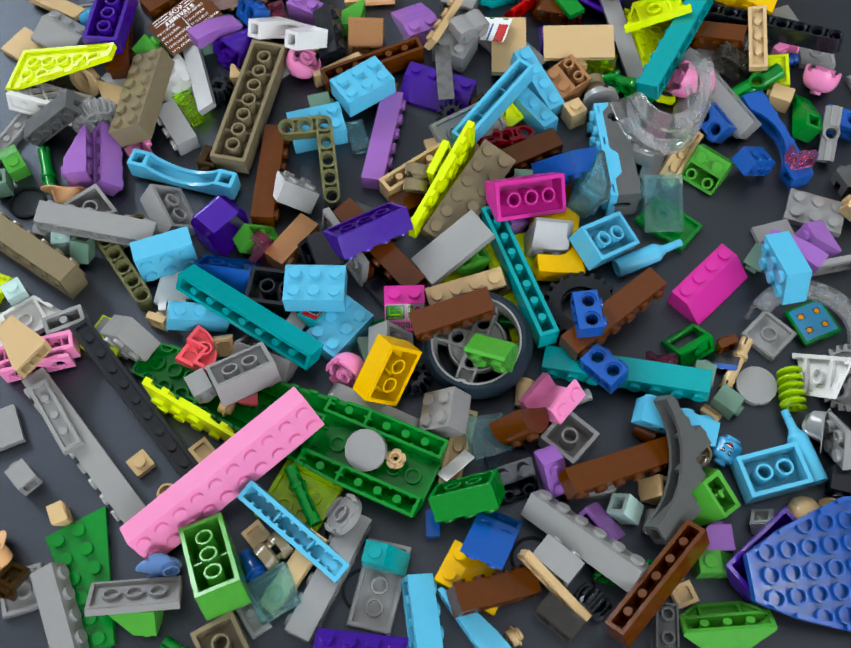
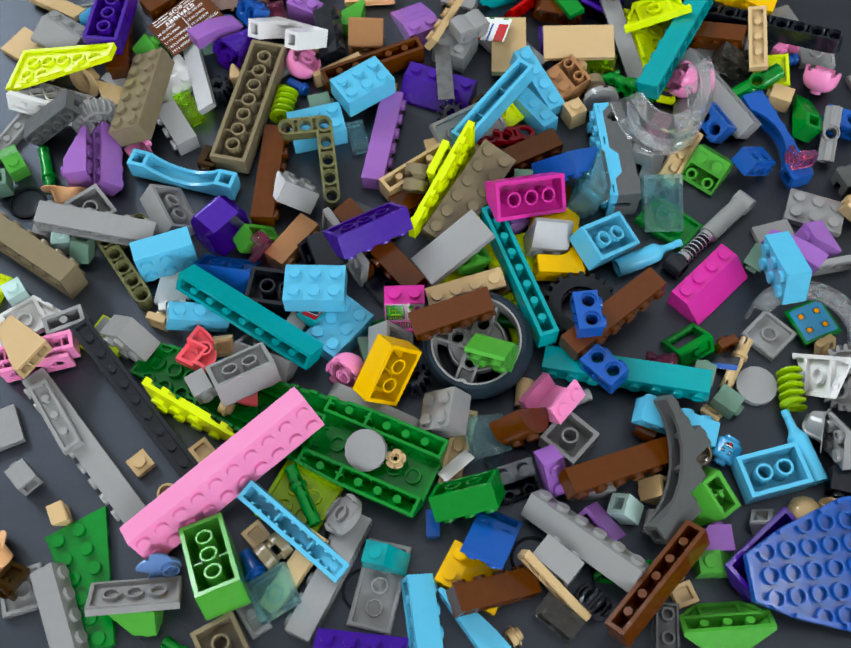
(283, 102): none -> lime piece
(302, 88): none -> blue pin
(739, 205): none -> piece
(823, 344): none -> tan plate

